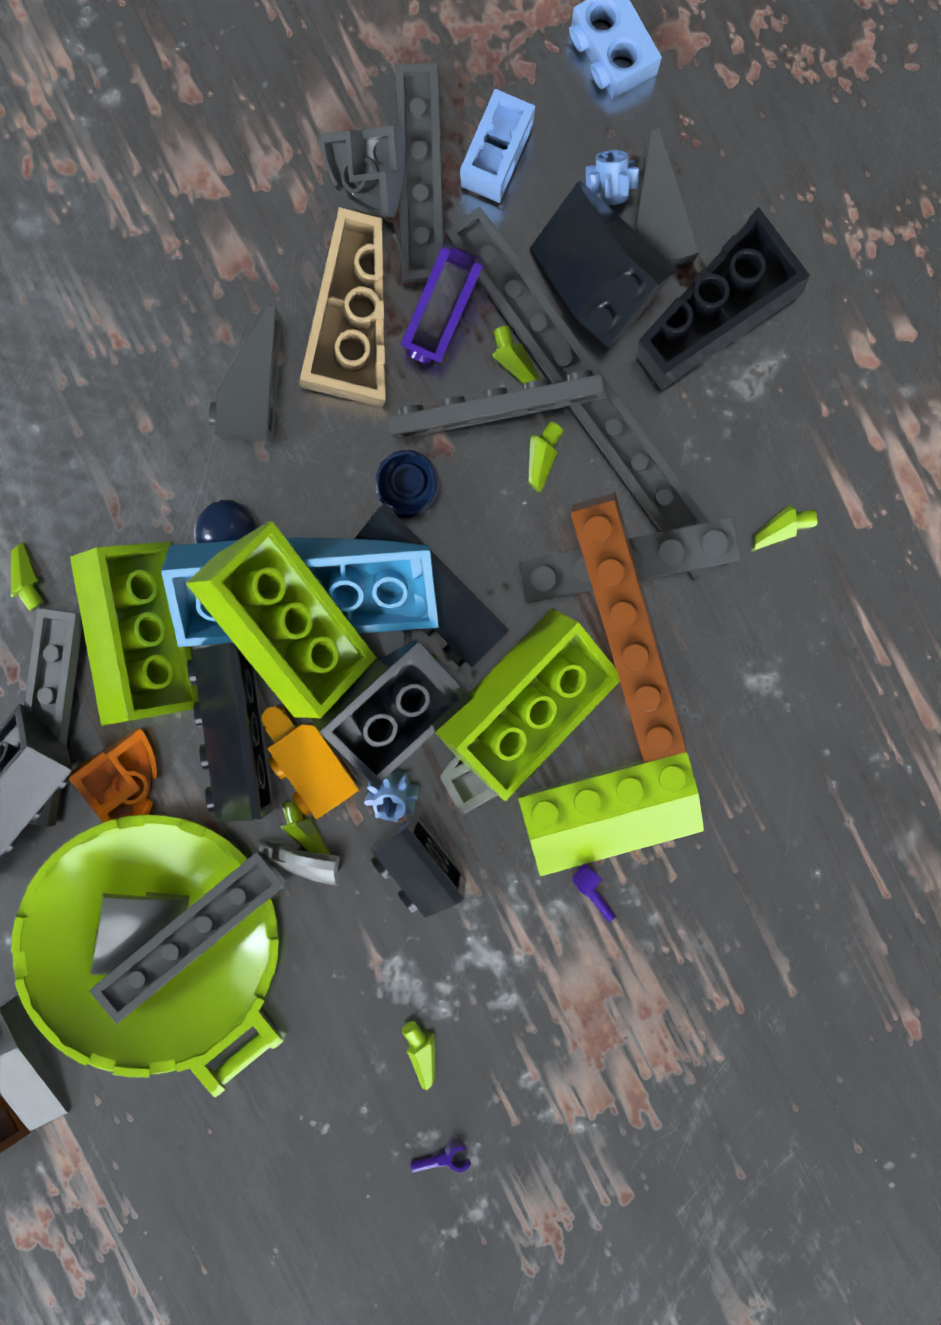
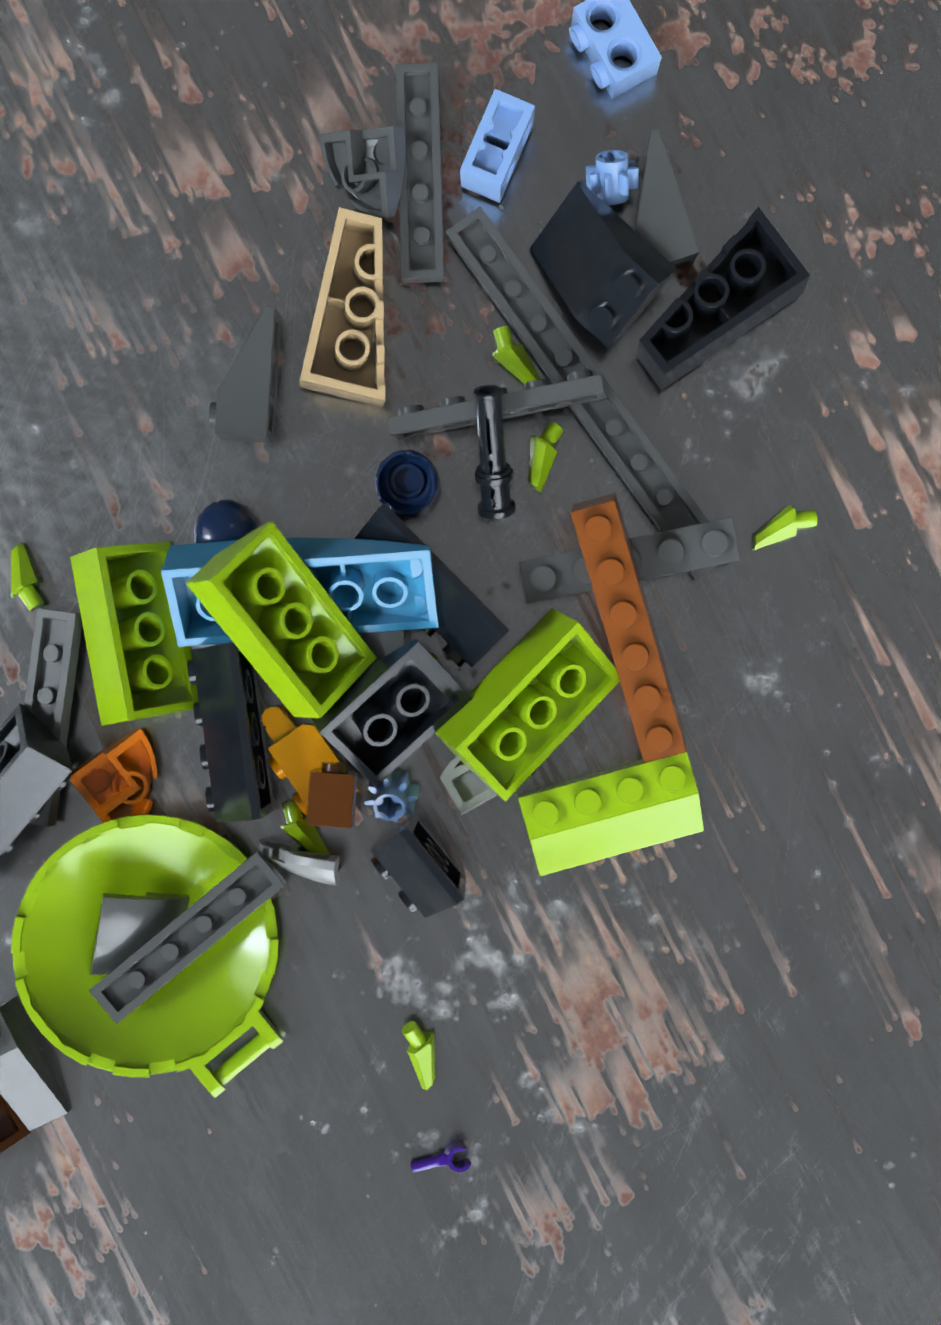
(332, 796): none -> reddish brown brick
(441, 303): window -> none
(493, 472): none -> black pin
(586, 882): dark purple hand -> none

